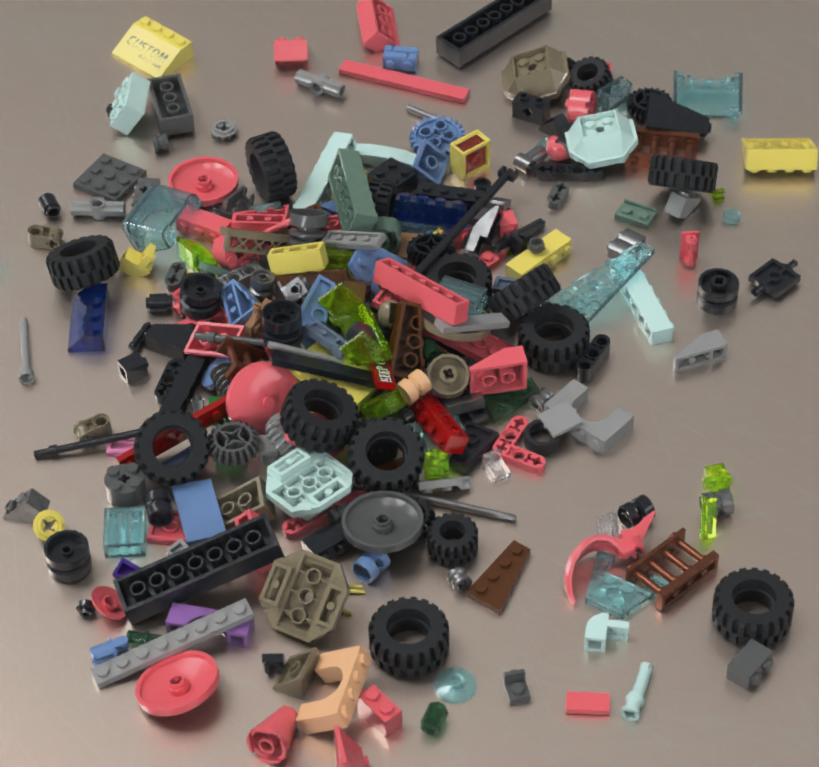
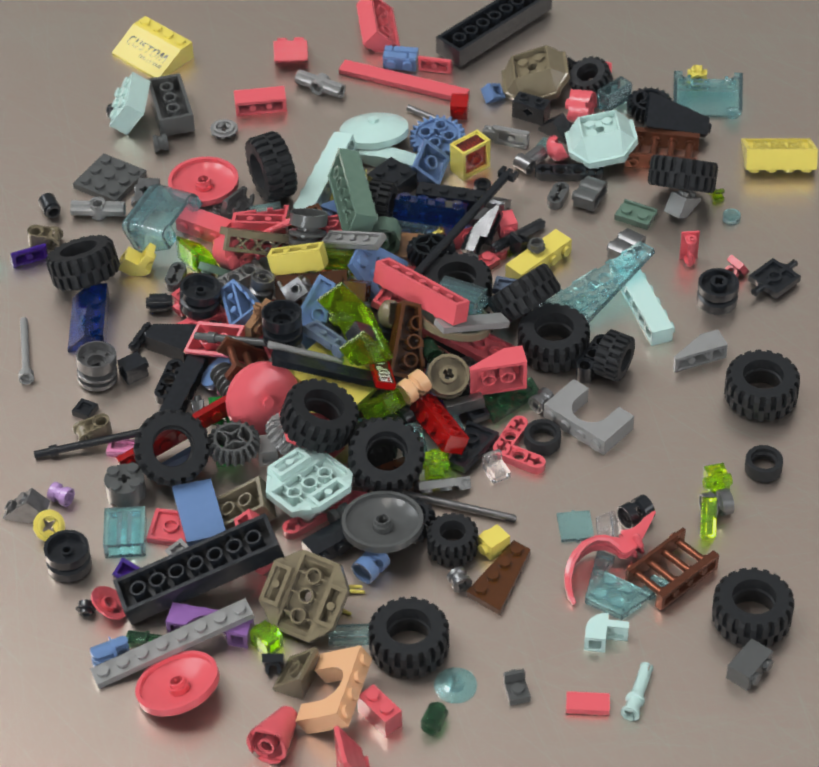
(28, 255): none -> dark purple slope
(60, 494): none -> lavender wheel
(85, 409): none -> black tile
(96, 366): none -> flat silver wheel
(158, 507): black wheel -> none
(260, 101): none -> coral brick
(266, 638): none -> clear neon green brick
(351, 632): none -> clear light blue tile
(376, 130): none -> light aqua dish
(435, 65): none -> coral slope
(459, 106): none -> red brick
(492, 92): none -> medium blue slope
(493, 542): none -> light yellow brick
(507, 136): none -> light grey hinge
(560, 419): light grey piece -> none
(575, 526): none -> clear light blue piece
(589, 193): none -> dark grey brick
(614, 355): none -> black tyre
(697, 72): none -> light yellow gear
(736, 266): none -> coral tile
(759, 402): none -> black tyre
(761, 474): none -> black tyre

